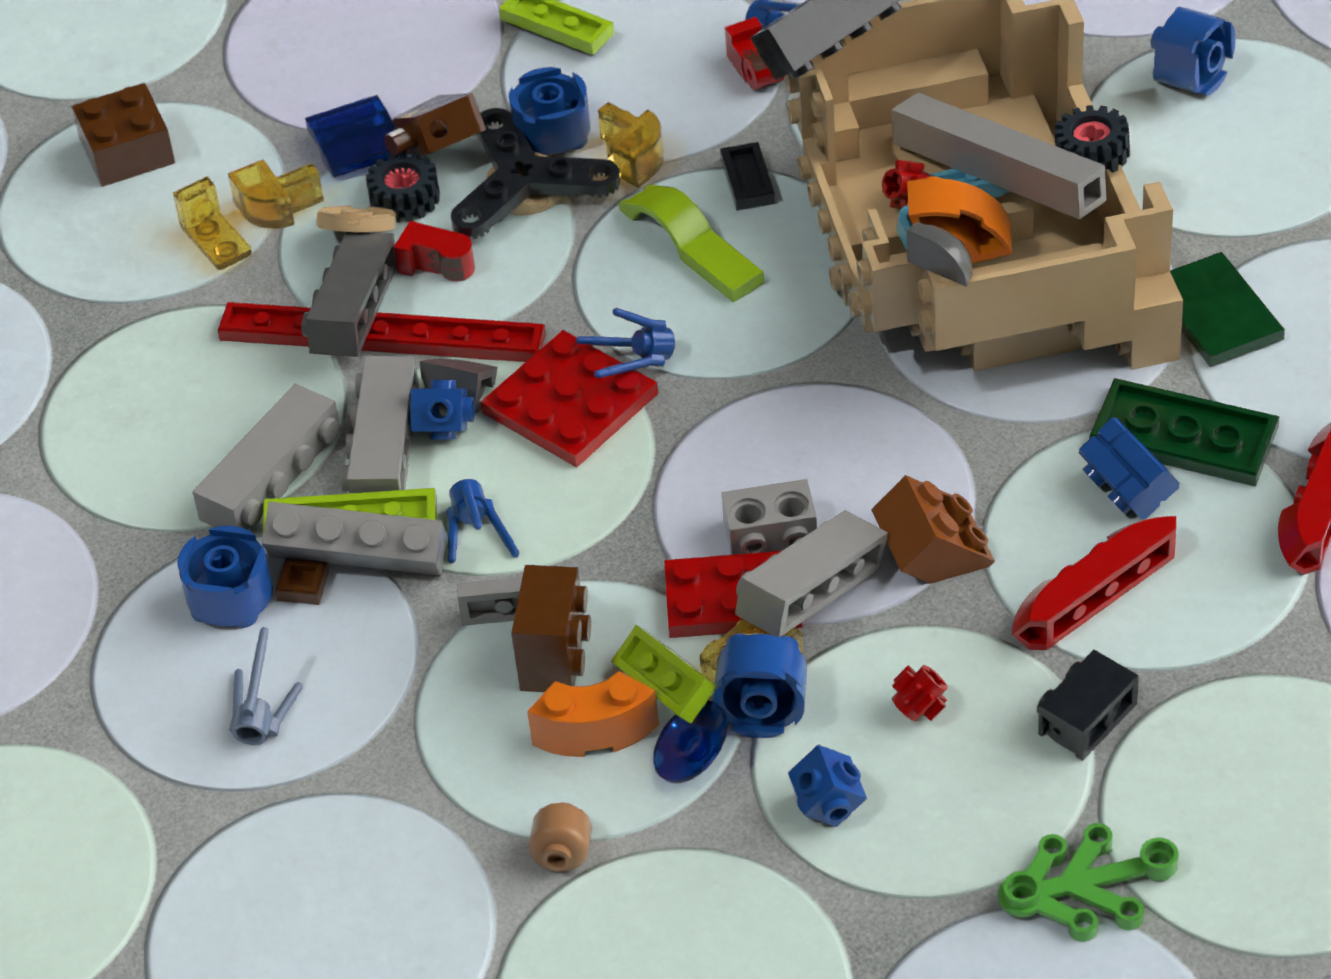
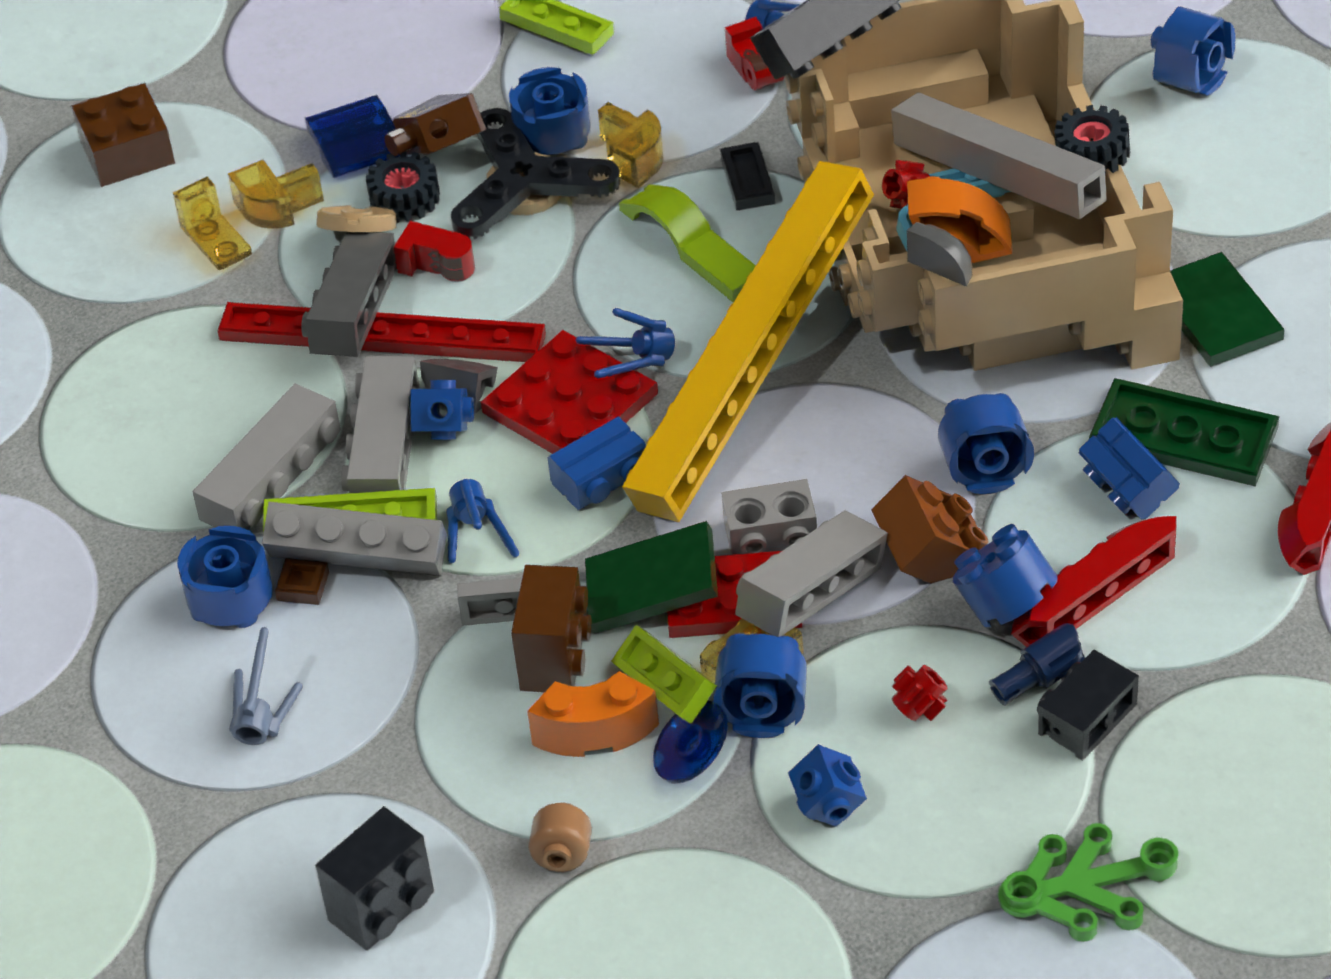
(375, 878): none -> black brick
(595, 463): none -> blue brick
(651, 577): none -> dark green tile
(748, 341): none -> yellow brick
(985, 442): none -> blue brick
(1003, 576): none -> blue brick
(1040, 664): none -> dark blue arm

